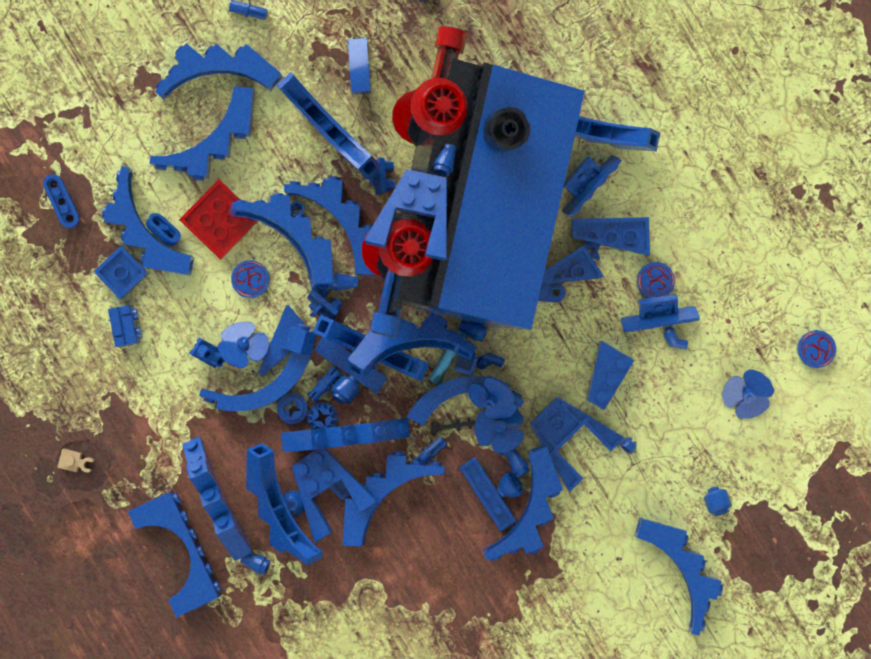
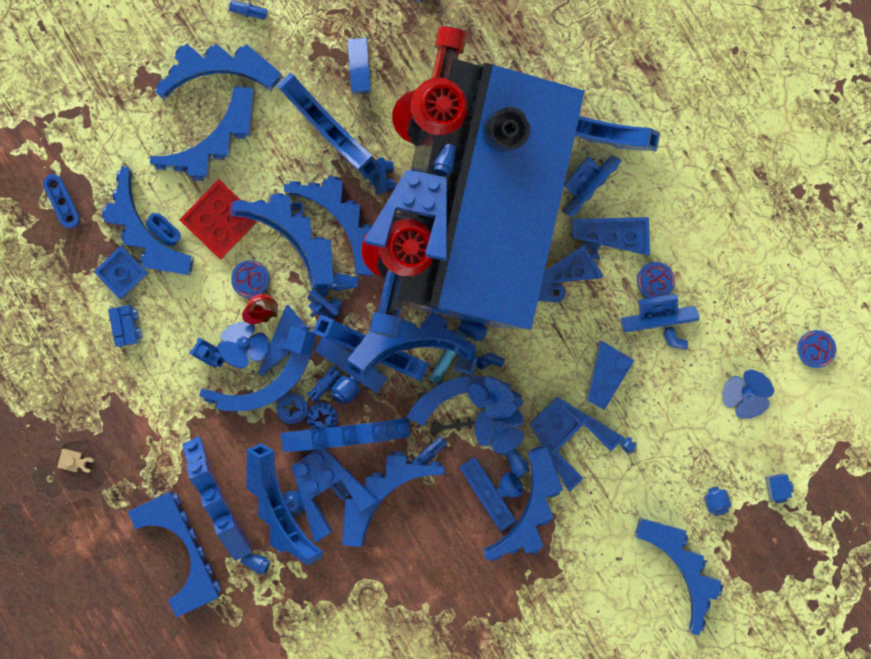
(260, 309): none -> red piece
(779, 487): none -> blue brick

